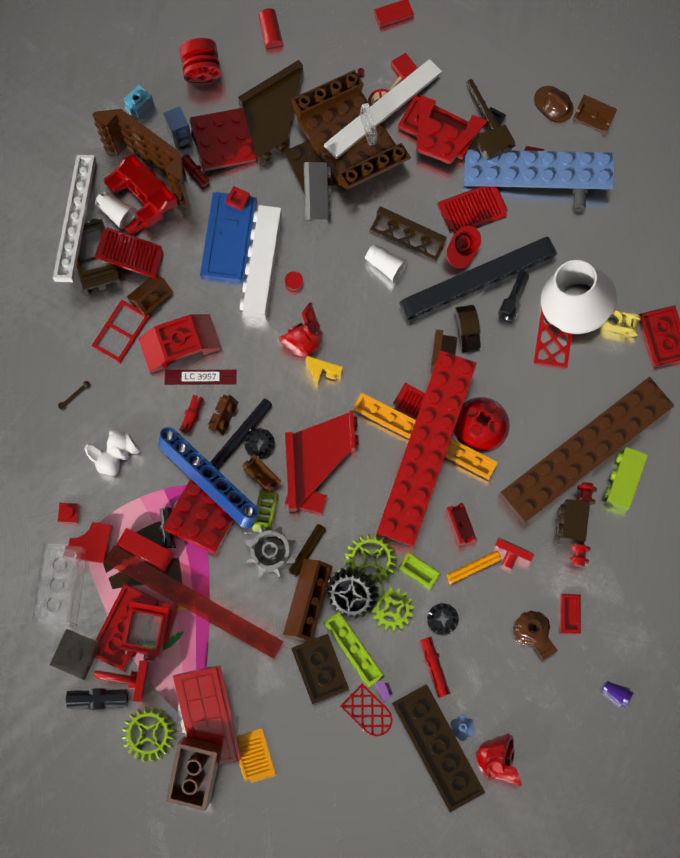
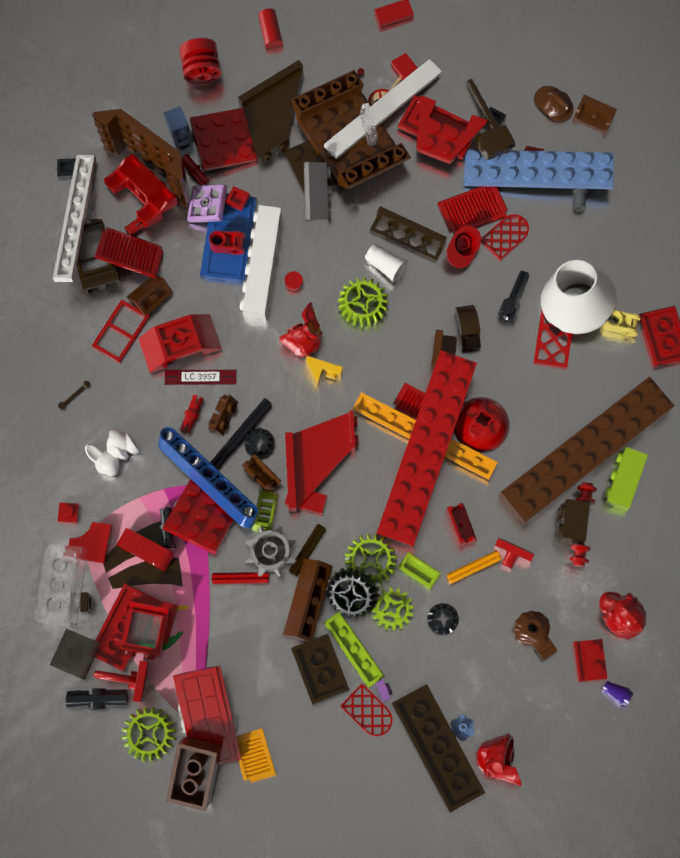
(65, 168): none -> black tile
(85, 603): none -> dark brown tile
(115, 209): white plant -> none
(138, 101): medium azure brick -> none
(194, 602): clear red plate -> none
(207, 203): none -> lavender piece
(228, 242): none -> red piece
(239, 577): none -> red axle
(370, 299): none -> lime gear
(433, 662): red pin -> none
(478, 278): black beam -> none
(510, 223): none -> red window
(570, 613): red tile -> none
(590, 660): none -> red plate
(623, 614): none -> red head

